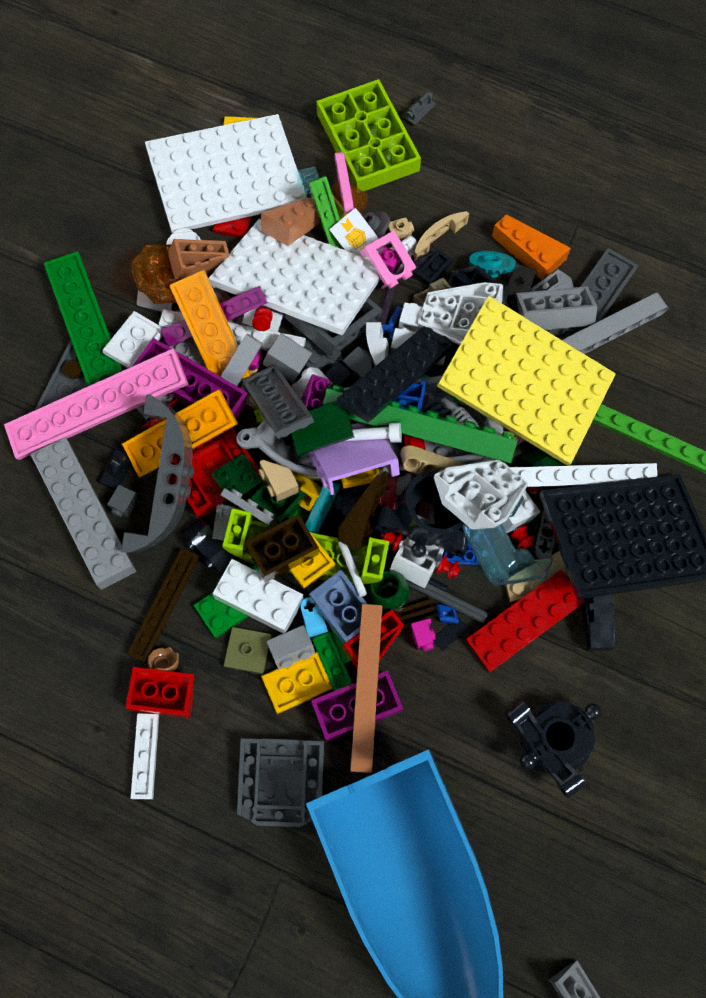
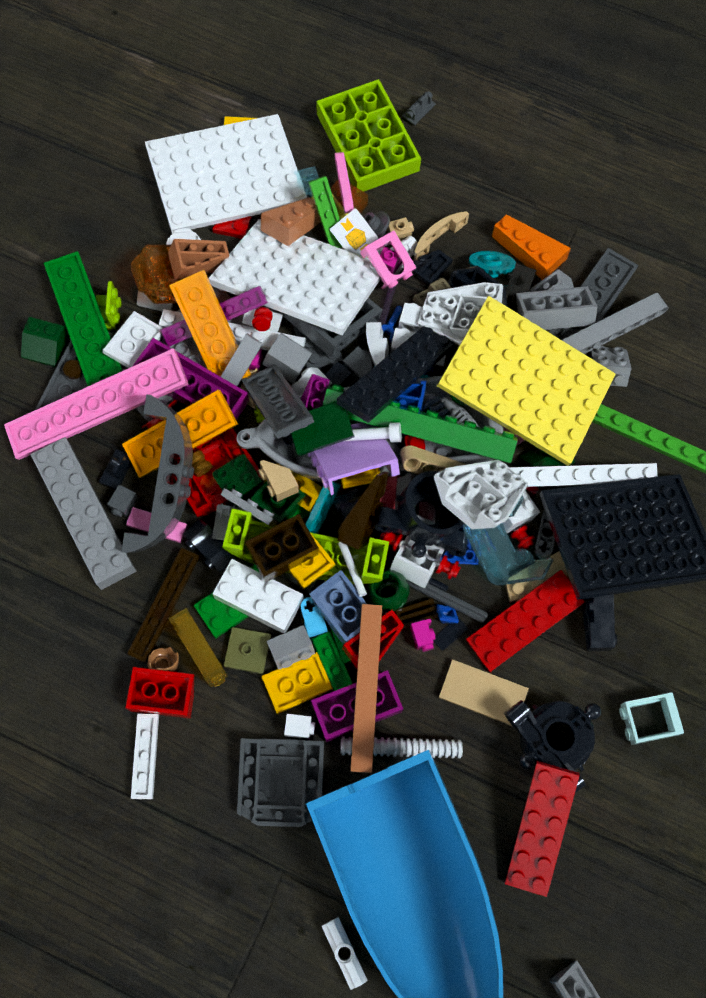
(43, 341): none -> dark green slope
(109, 307): none -> lime bracket
(140, 520): none -> bright pink tile
(198, 648): none -> clear yellow door
(200, 465): none -> pearl gold wheel
(299, 726): none -> white brick
(350, 967): none -> white piece
(409, 747): none -> white piece
(481, 691): none -> tan tile
(542, 828): none -> red plate
(616, 360): none -> light grey bracket
(670, 713): none -> light aqua window

